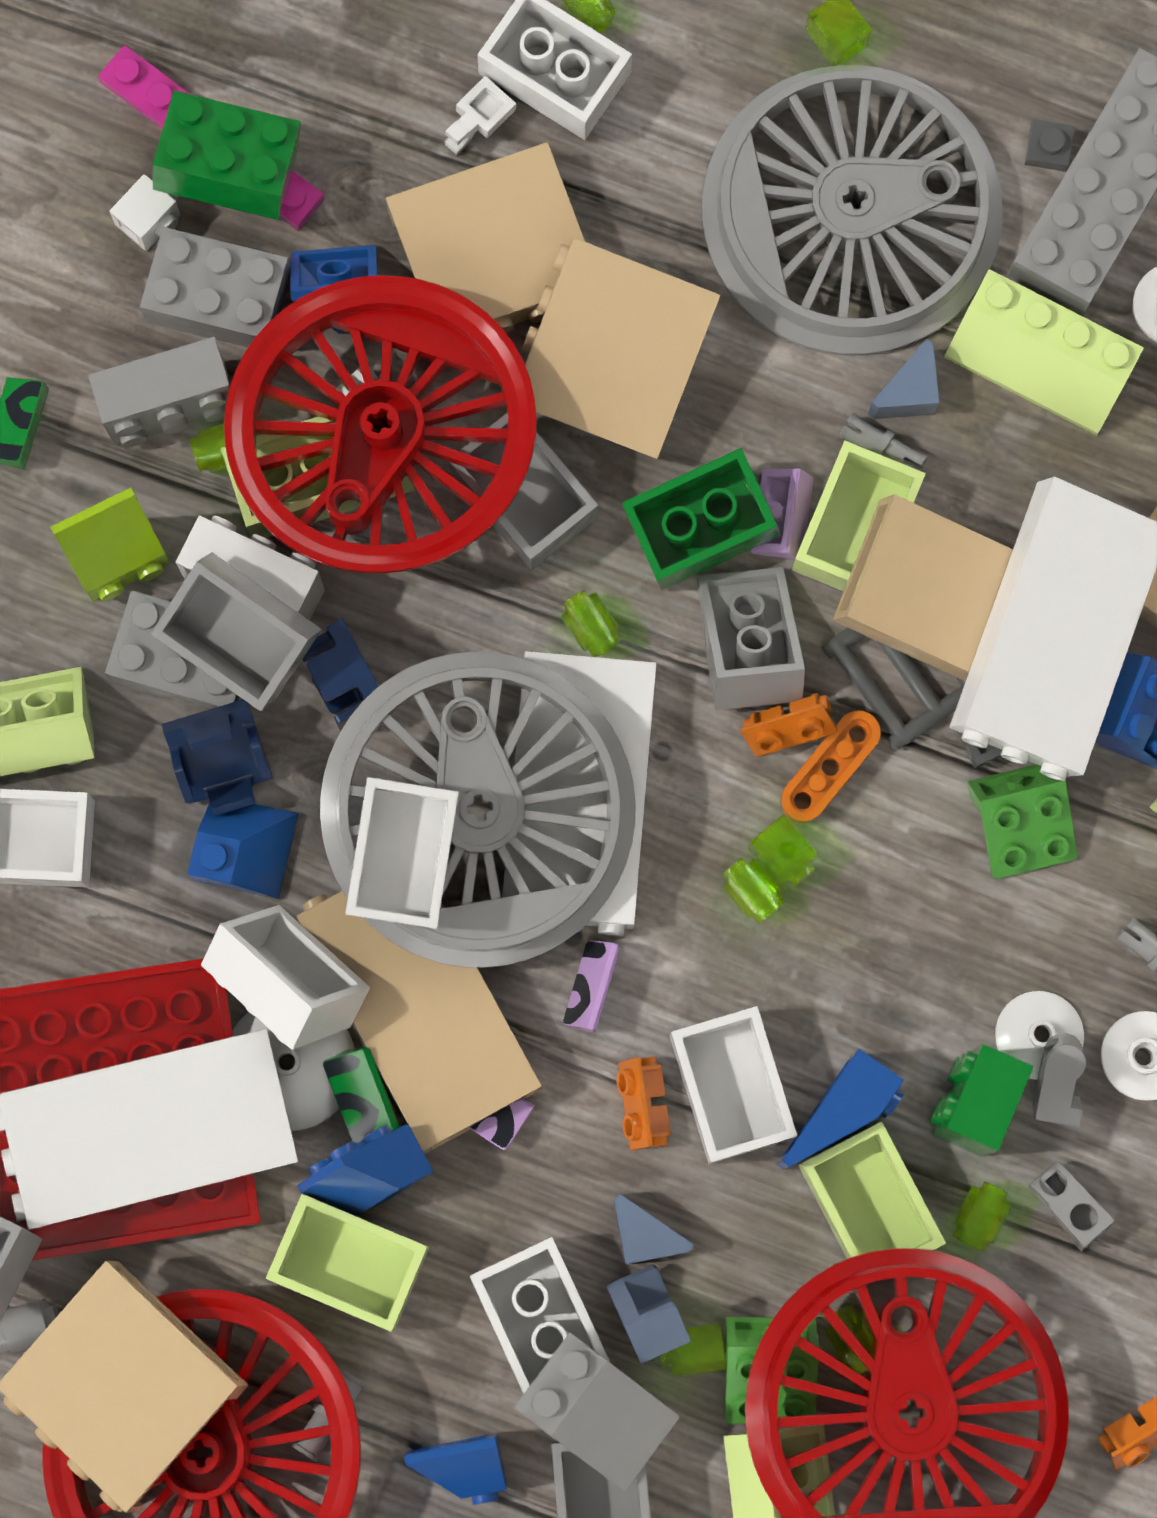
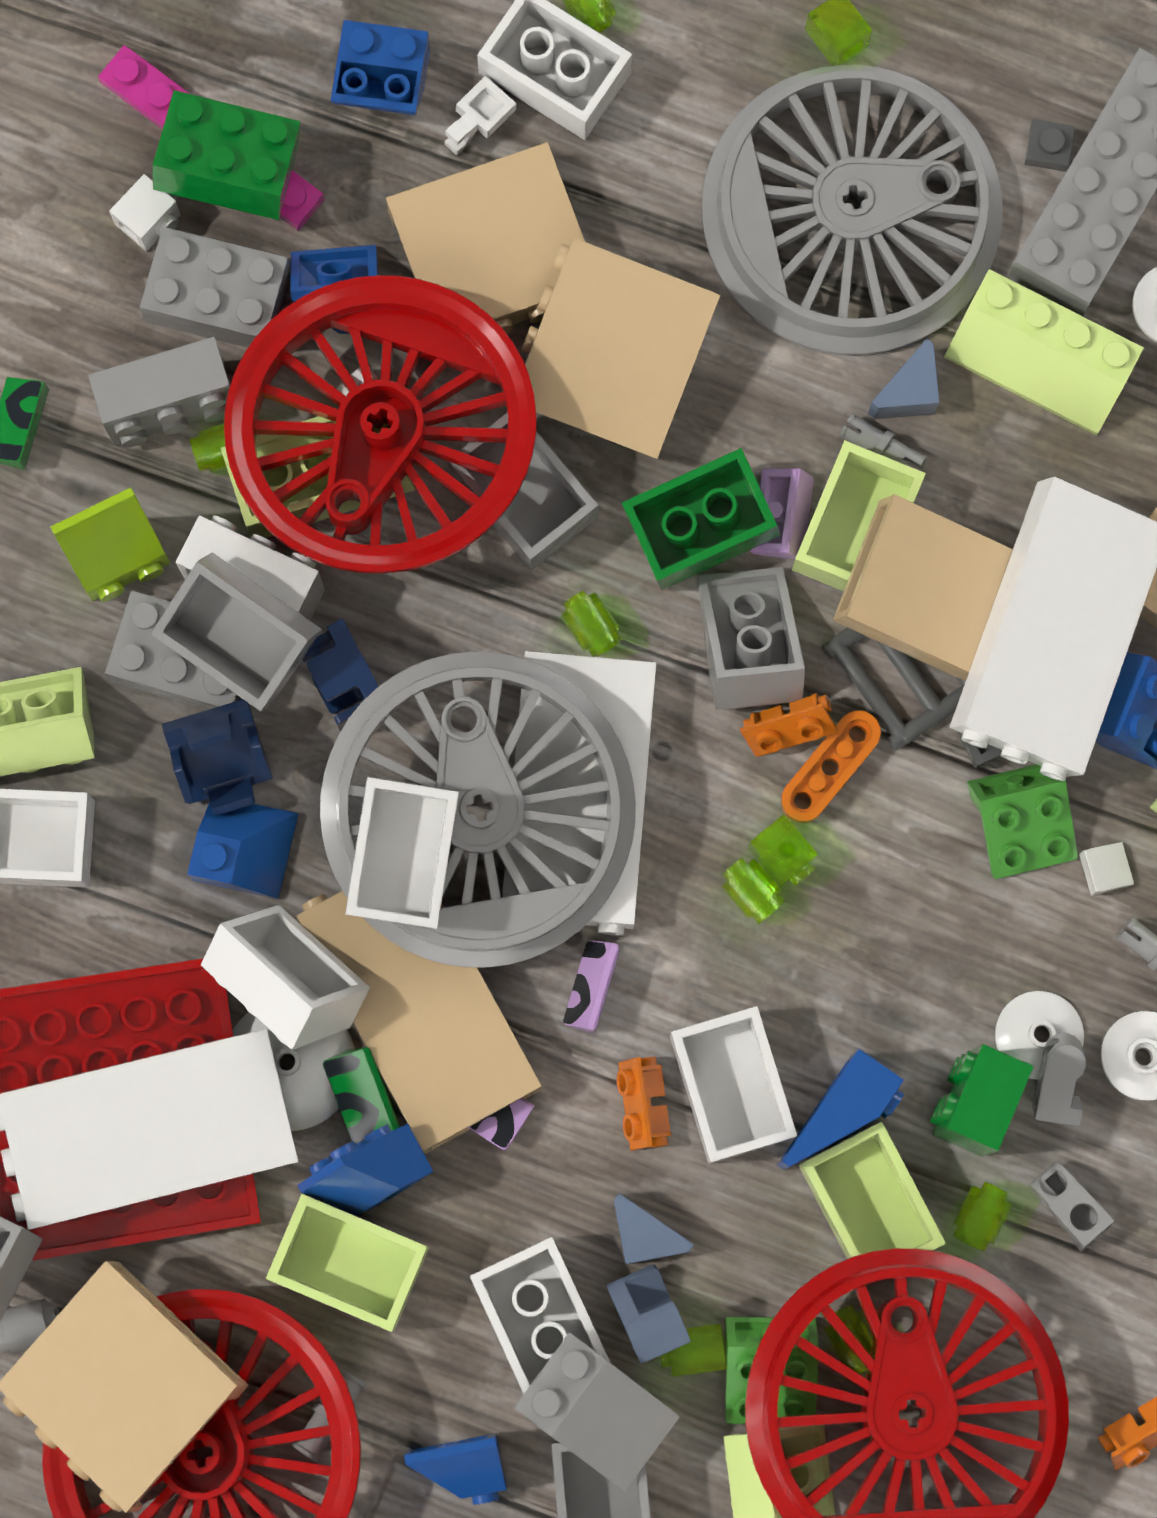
(381, 67): none -> blue slope
(1106, 868): none -> white slope

